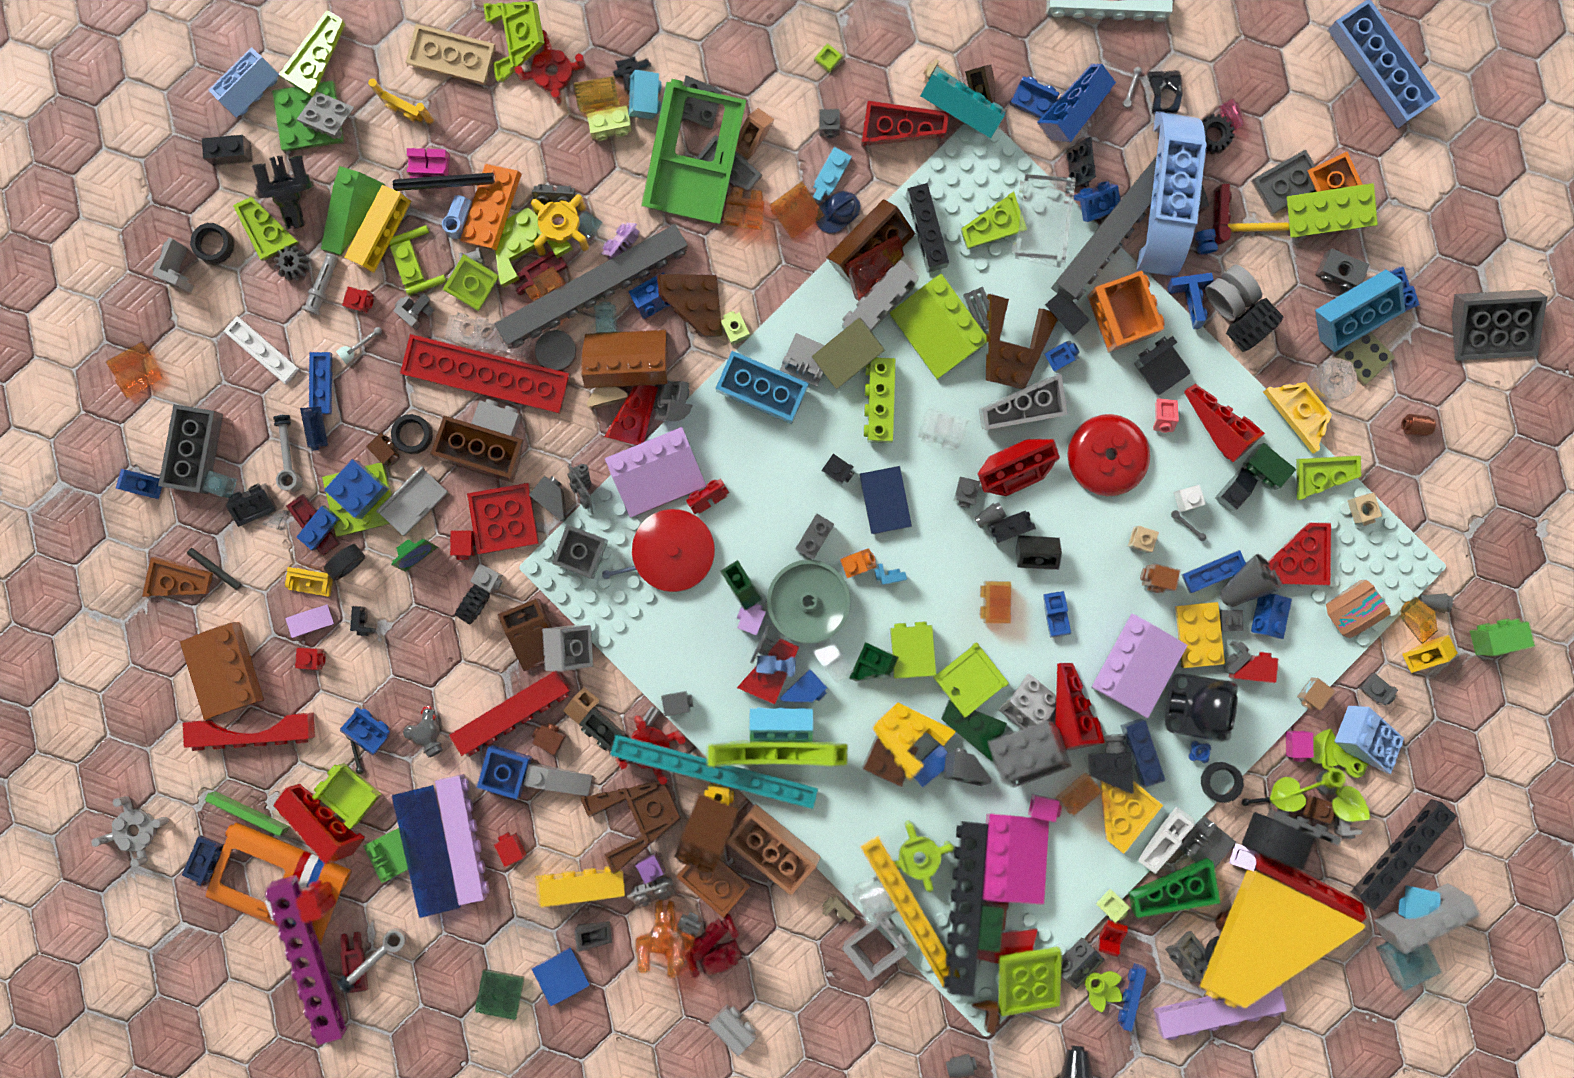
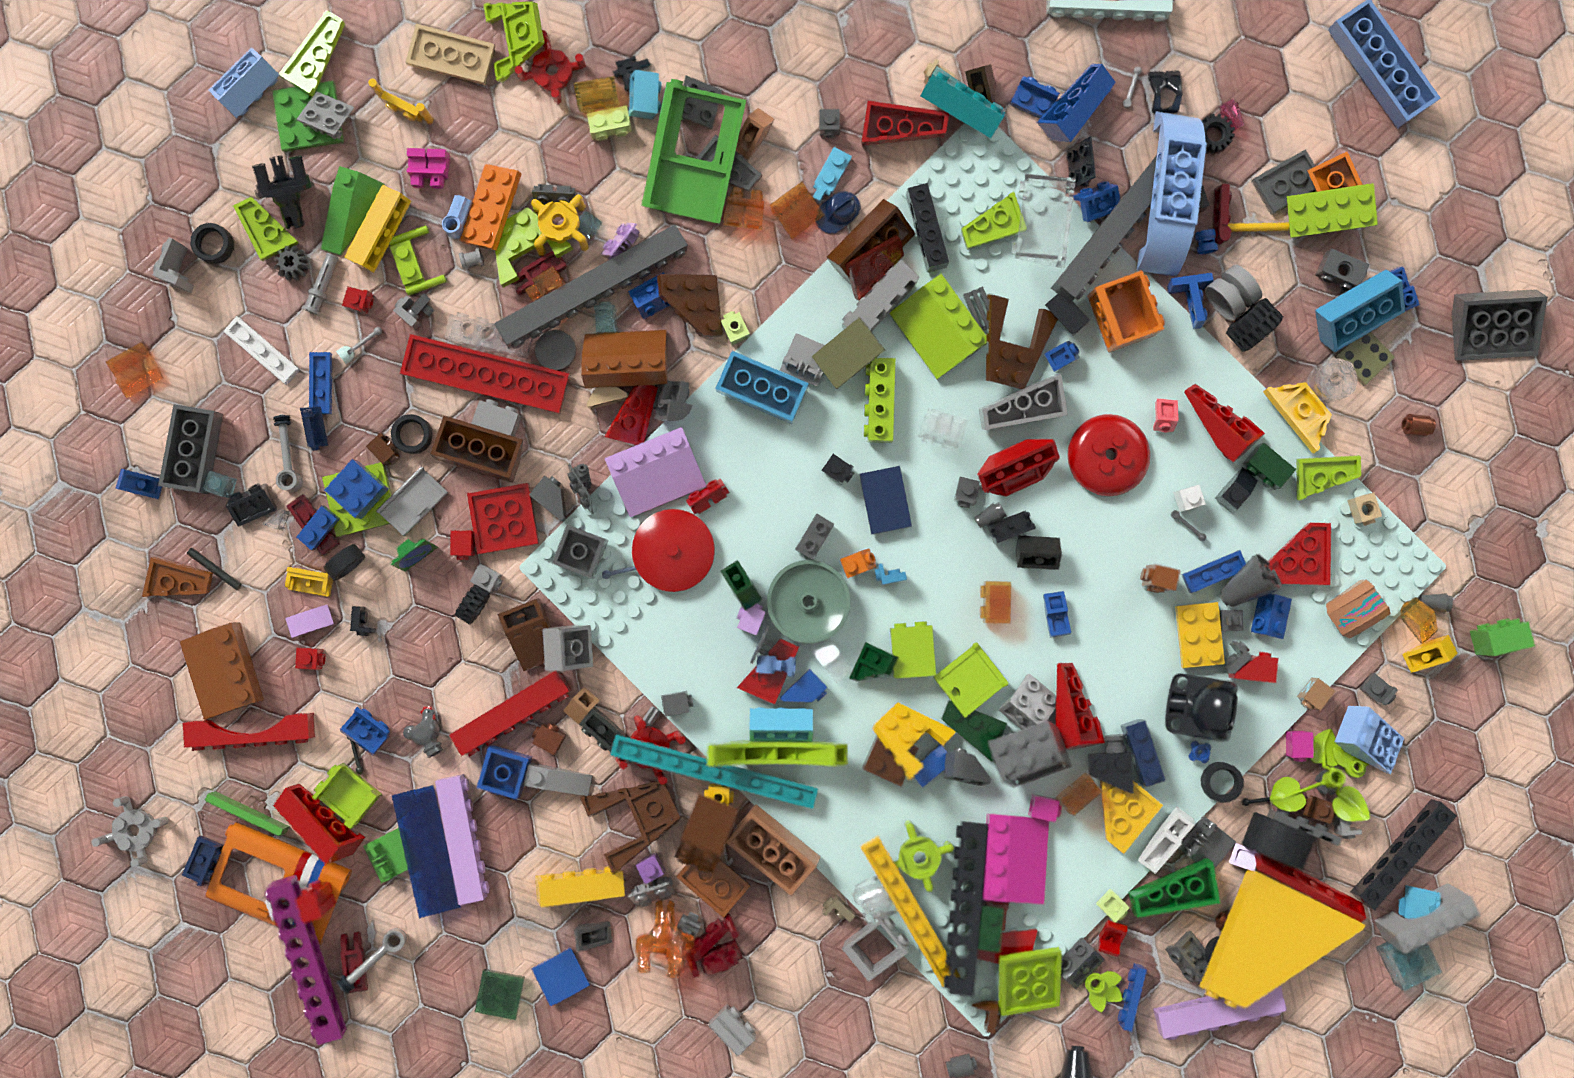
(227, 150): black brick -> none
(443, 181): black axle -> none
(471, 282): lime tile -> none
(509, 848): red brick -> none
(828, 58): lime tile -> none
(1139, 665): lavender slope -> none
(1143, 539): tan brick -> none
(1162, 366): black bracket -> none

